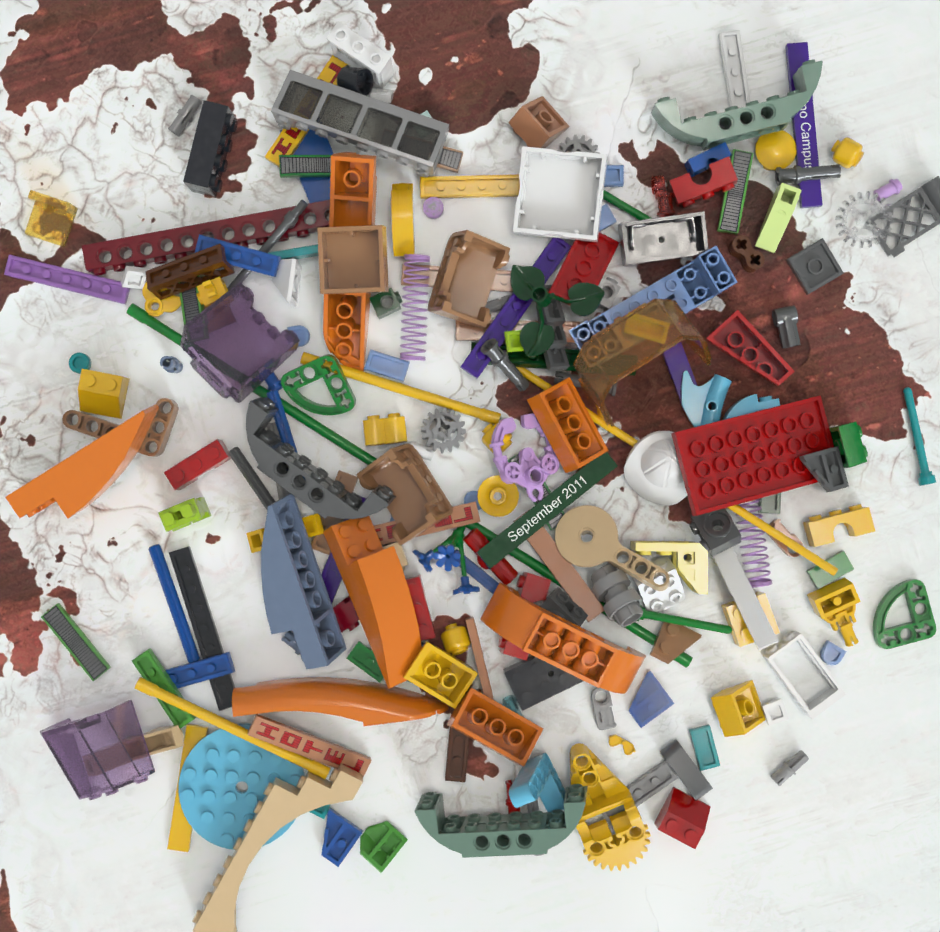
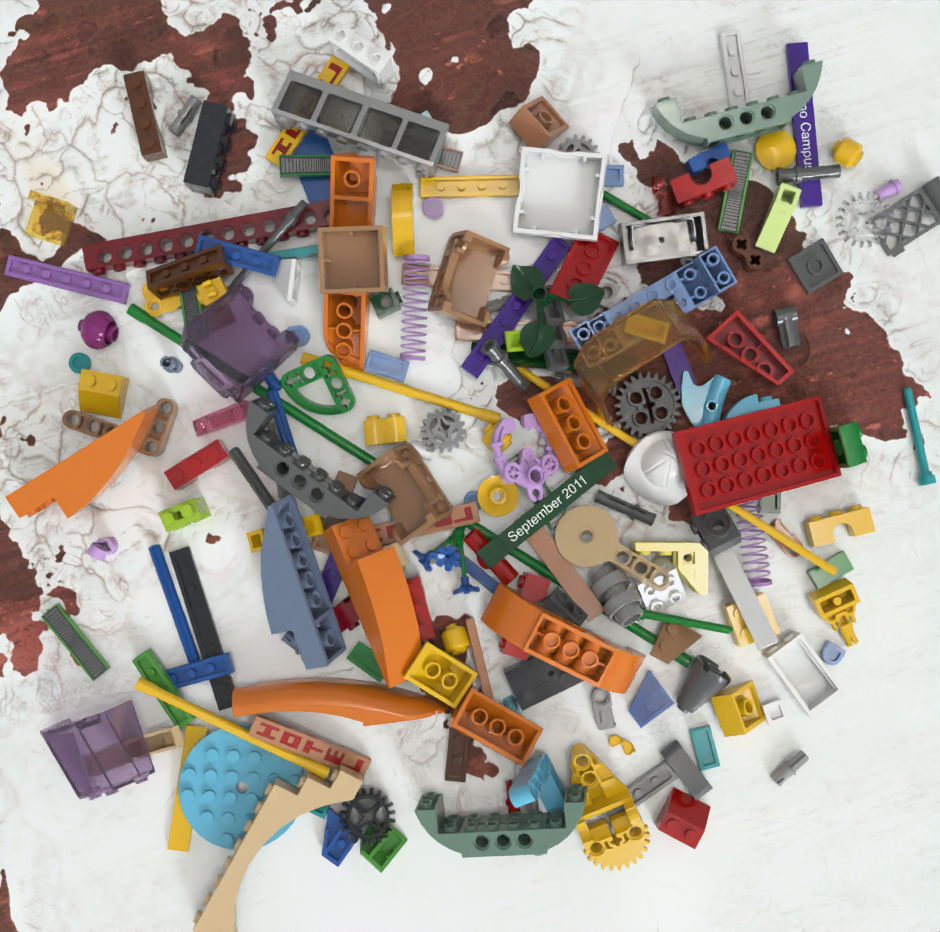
(98, 329): none -> magenta plant
(99, 551): none -> lavender connector
(134, 277): white plate -> none
(141, 104): none -> reddish brown arch
(221, 419): none -> clear pink leg
(355, 79): black piece -> none
(374, 824): none -> black gear
(626, 508): none -> dark grey pin
(666, 401): none -> dark grey gear
(701, 684): none -> dark grey cone
(827, 468): dark grey wing -> none
(918, 620): green beam -> none

